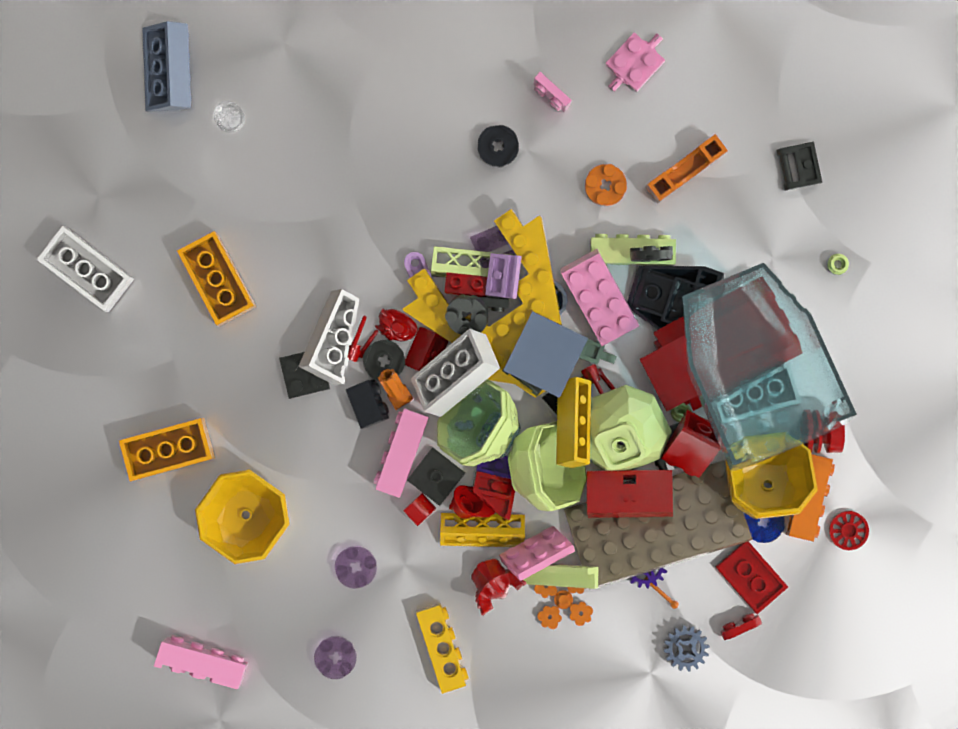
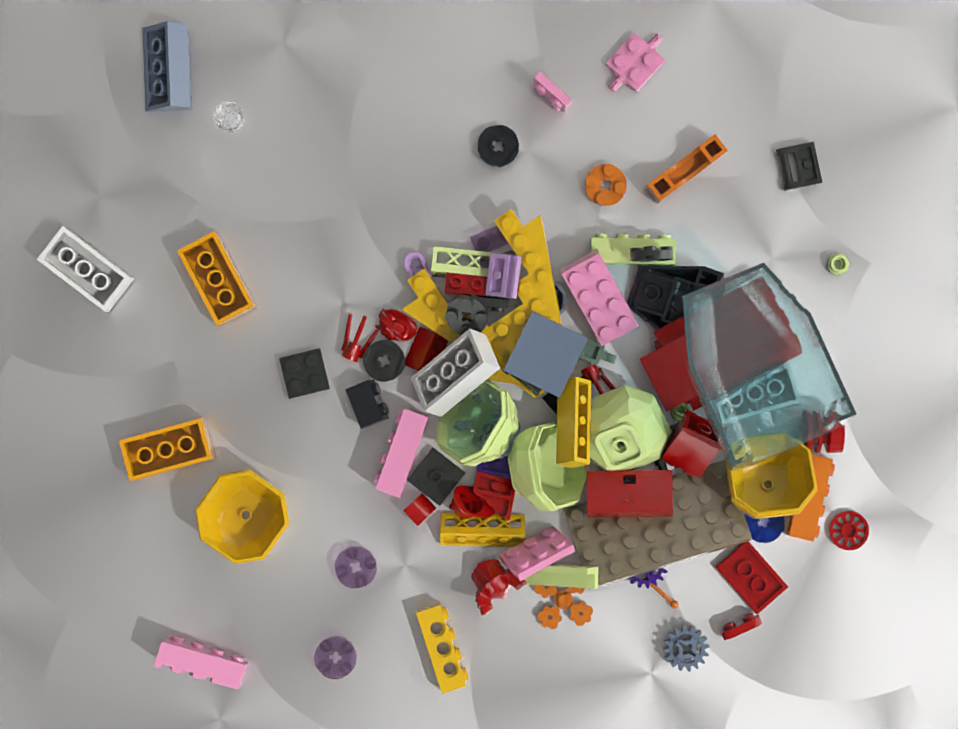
(331, 339): white wedge -> none
(396, 390): orange piece -> none

